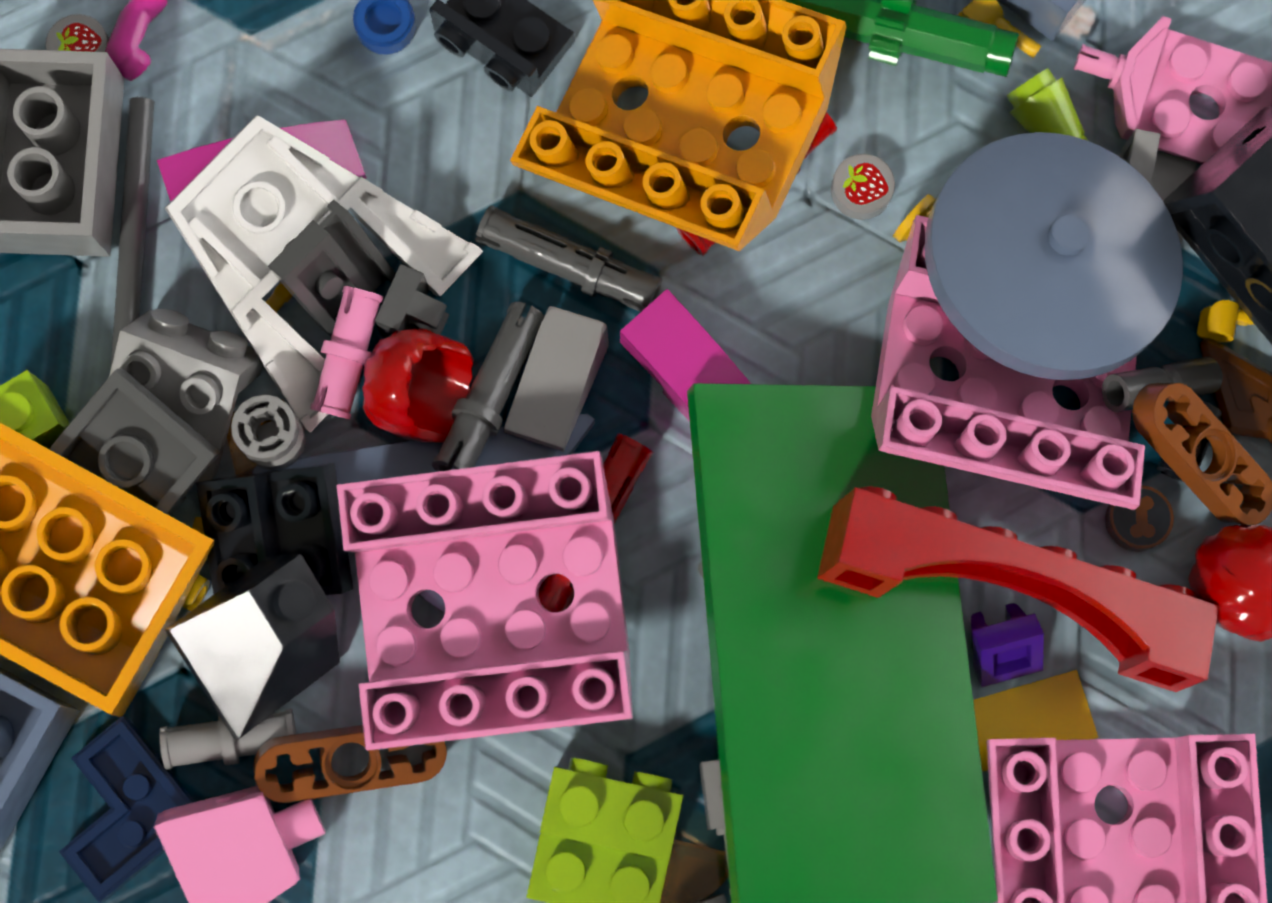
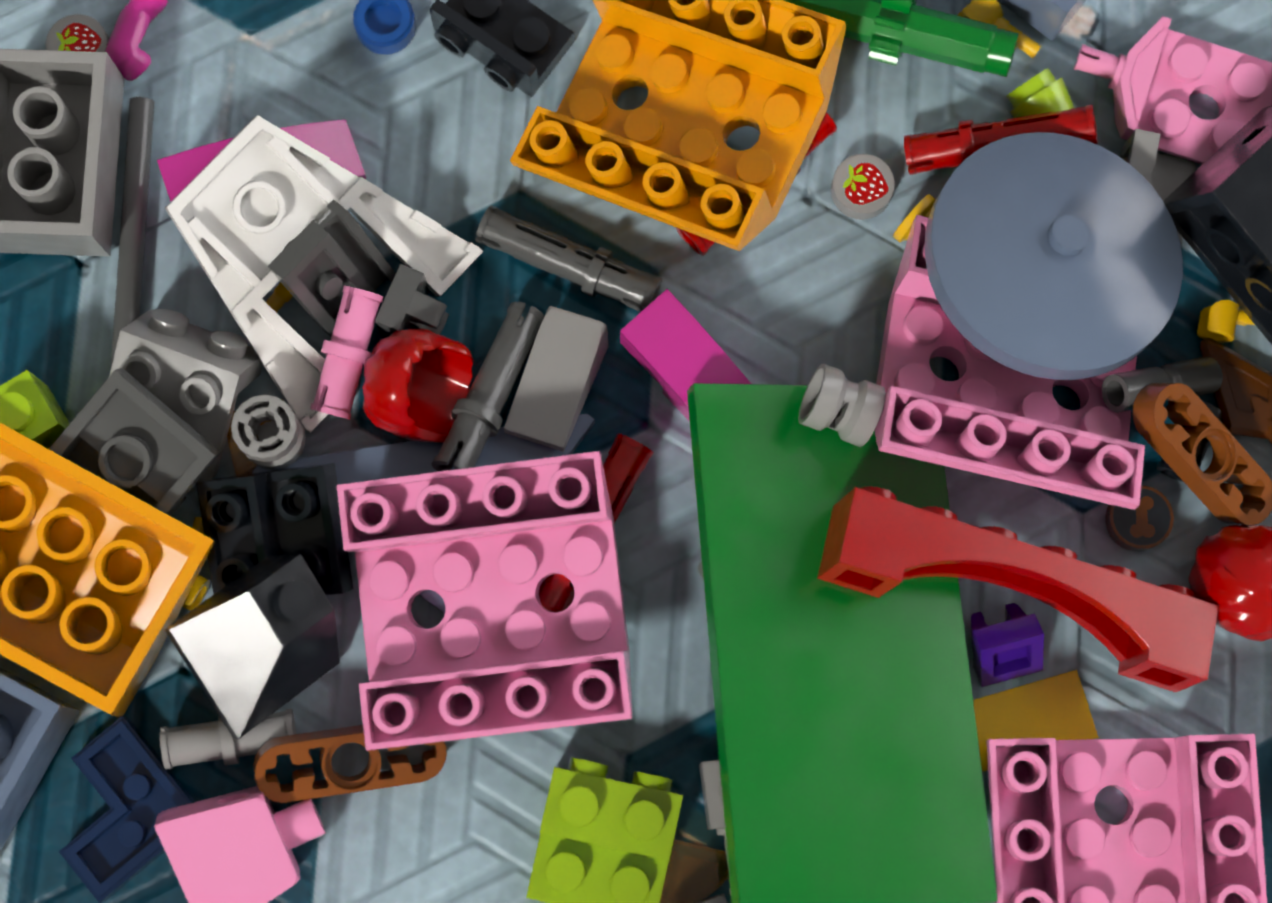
(842, 405): none -> light grey wheel
(954, 145): none -> red pin

